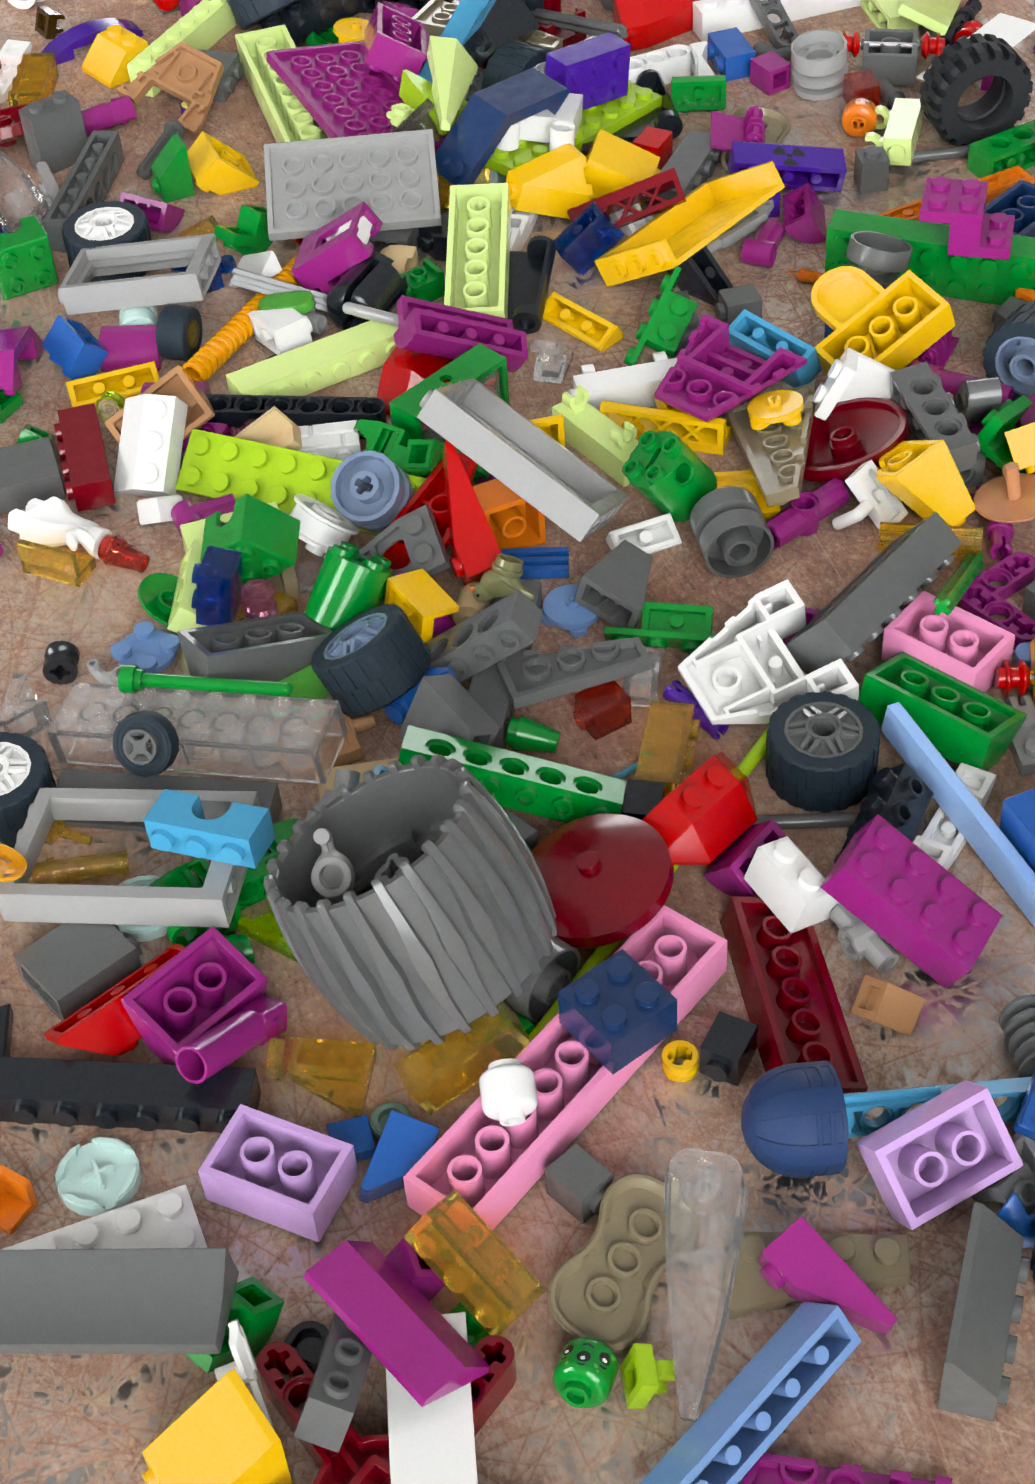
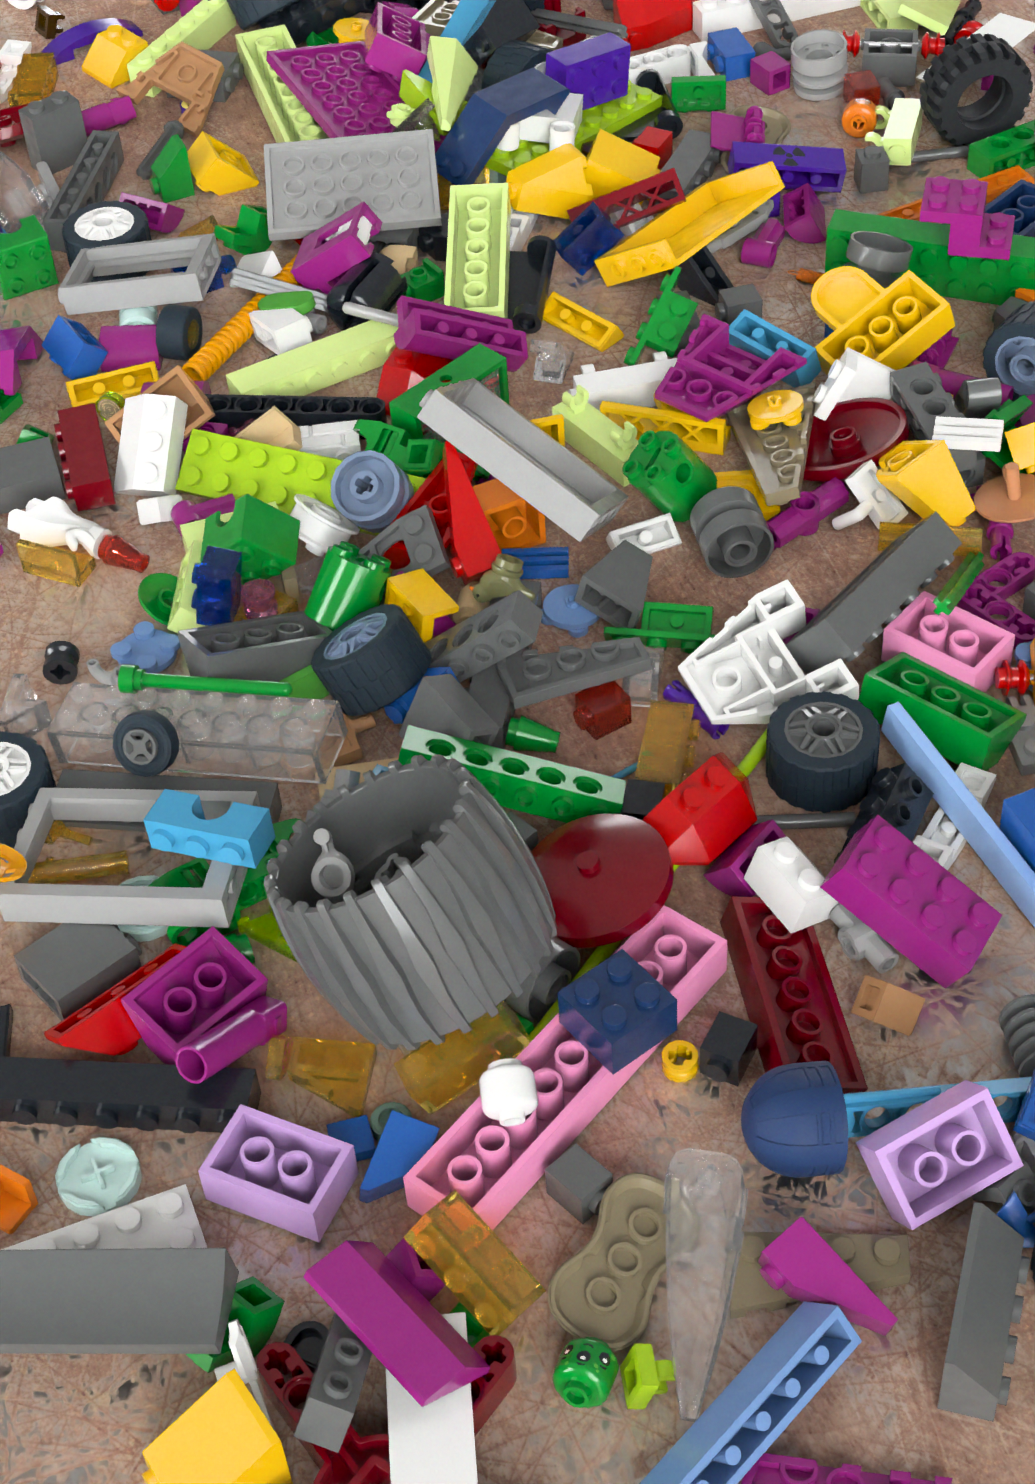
(969, 433): none -> white tile

